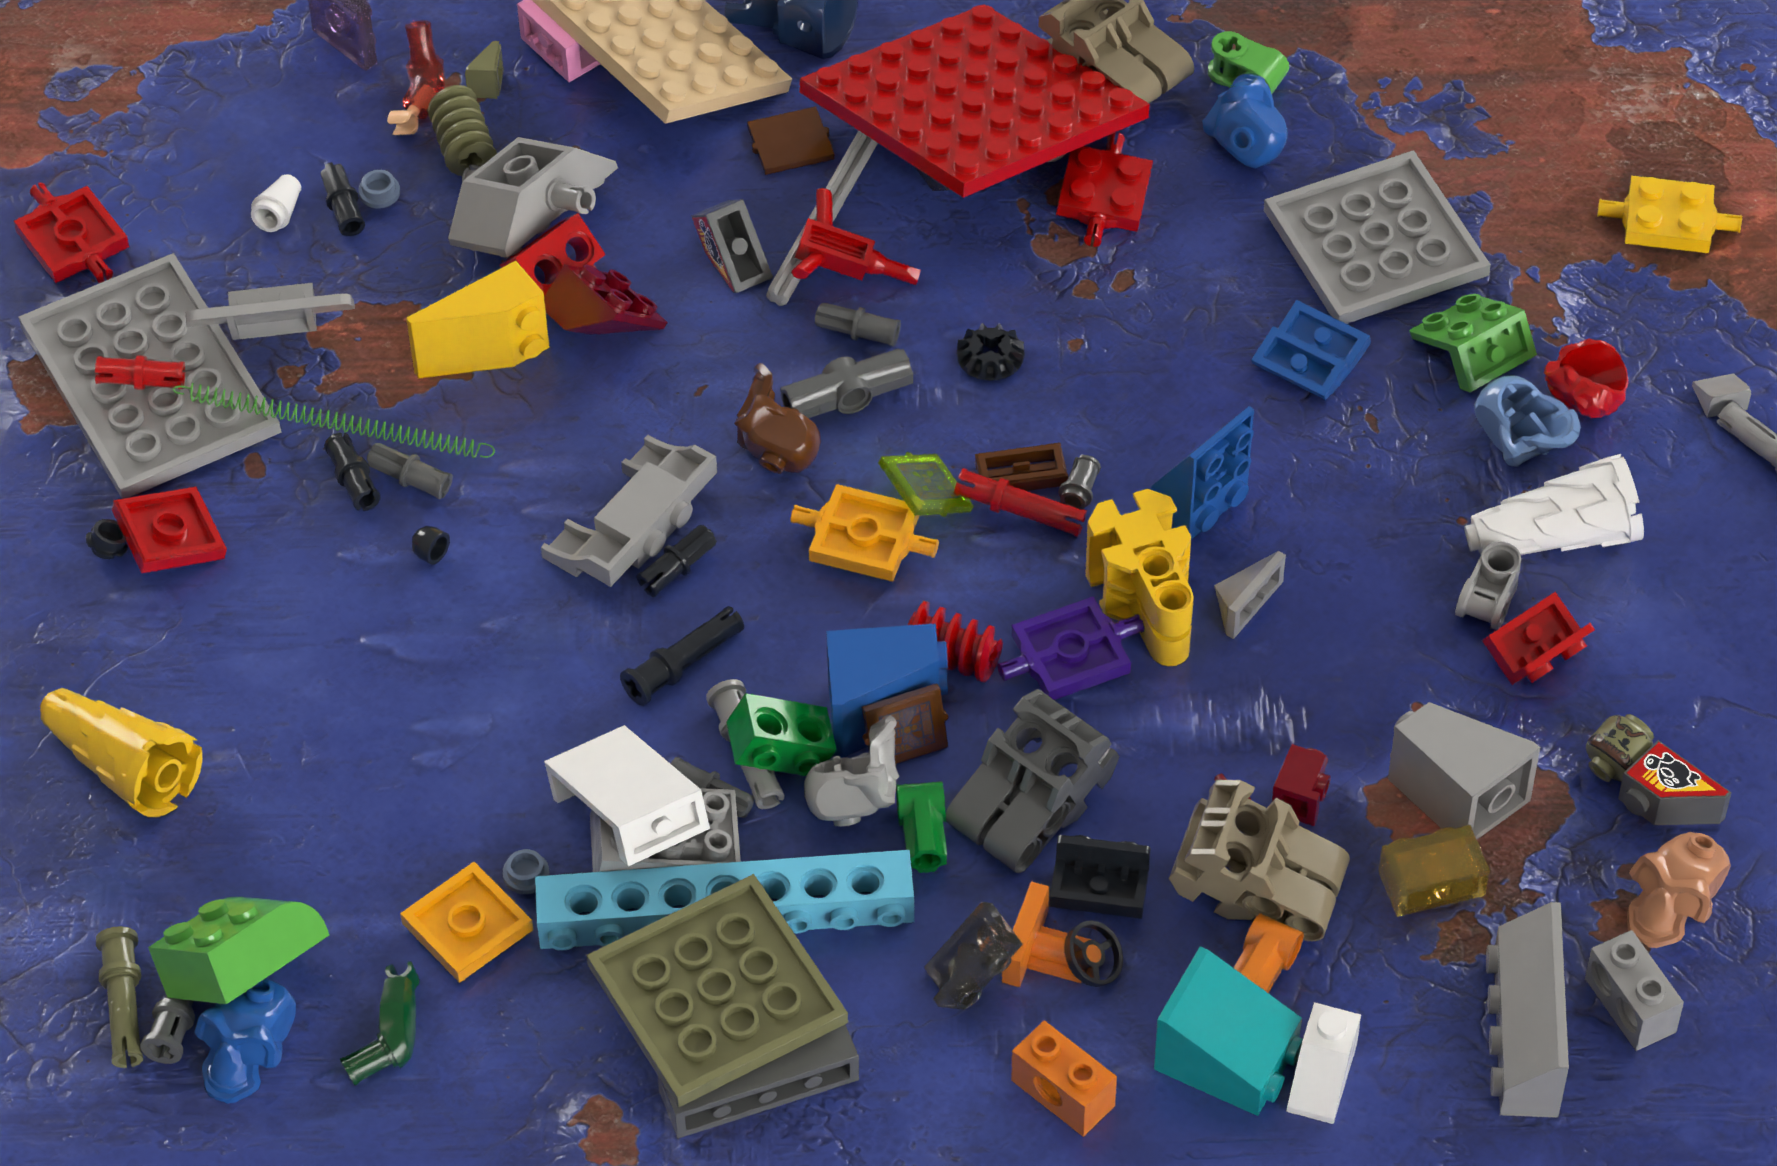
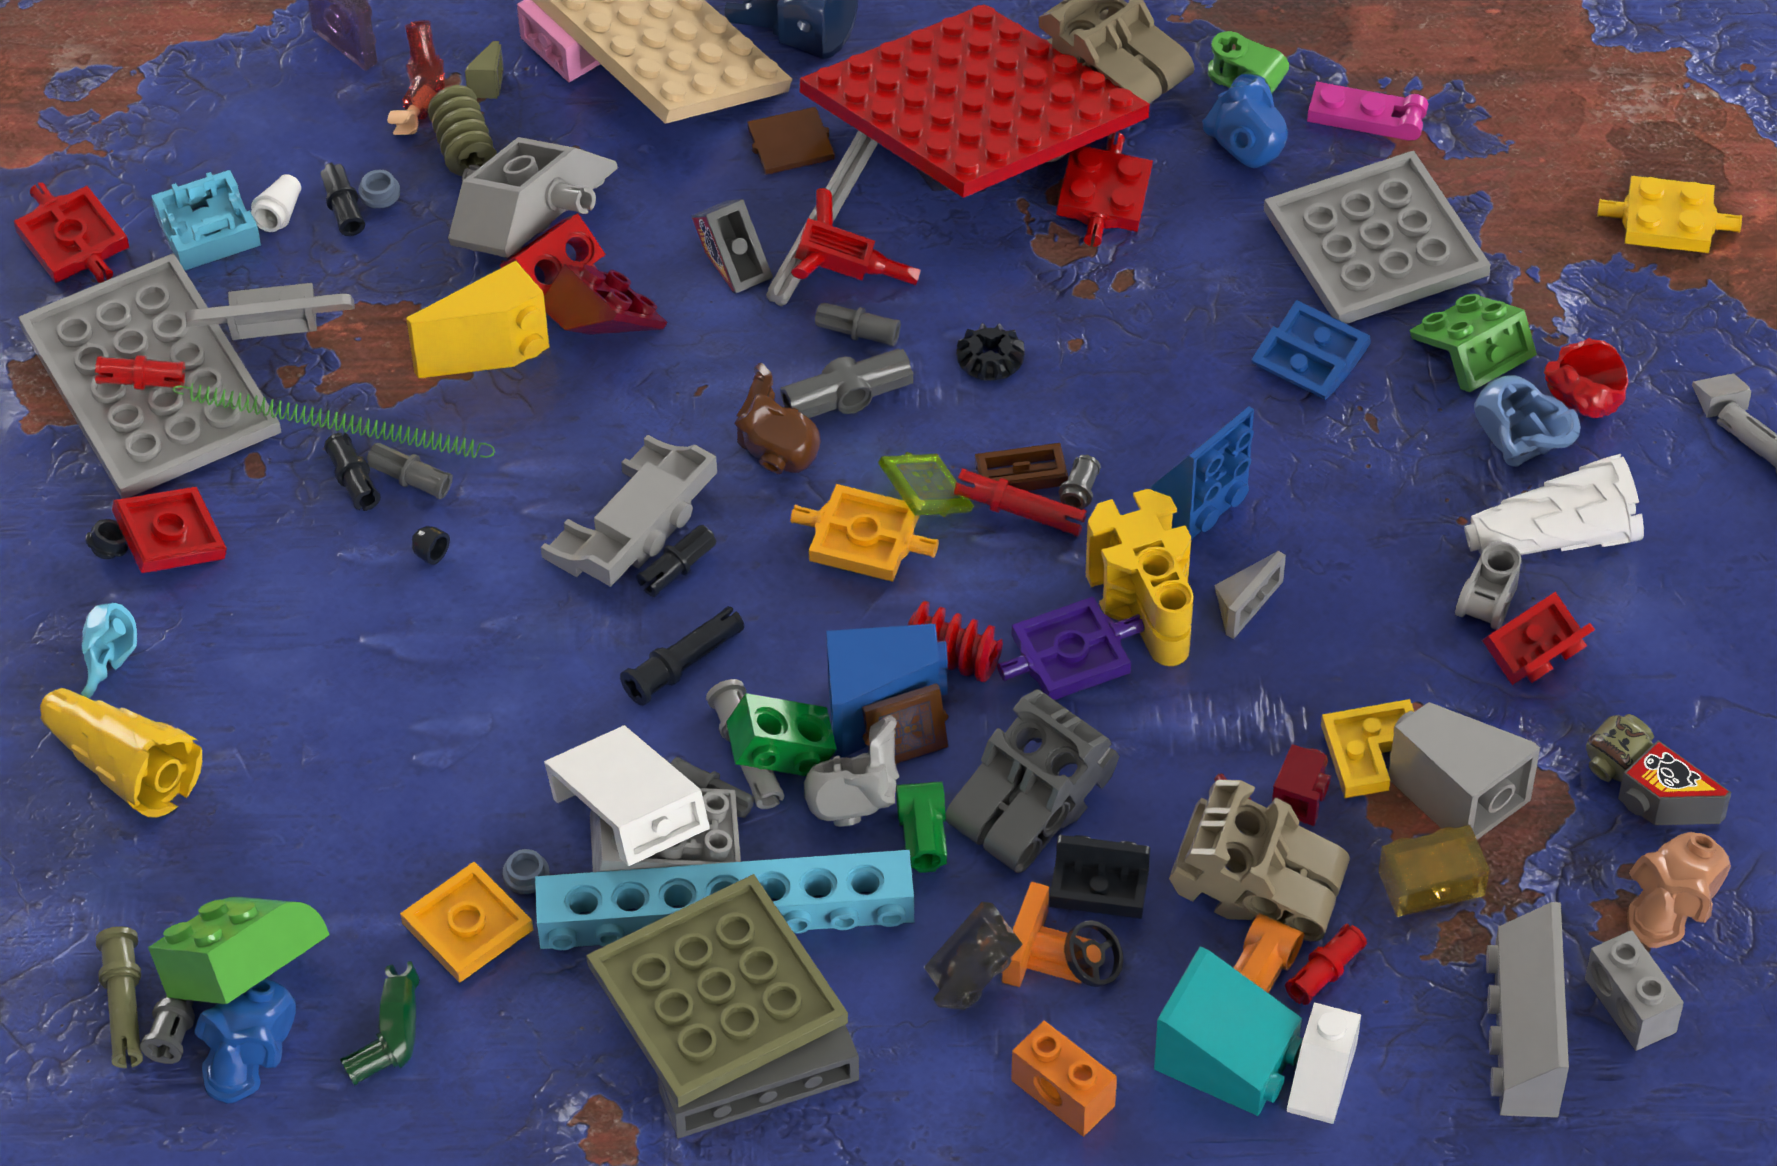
(107, 636): none -> medium azure piece
(209, 231): none -> medium azure brick
(1326, 964): none -> red pin
(1357, 743): none -> yellow plate
(1368, 111): none -> dark pink plate

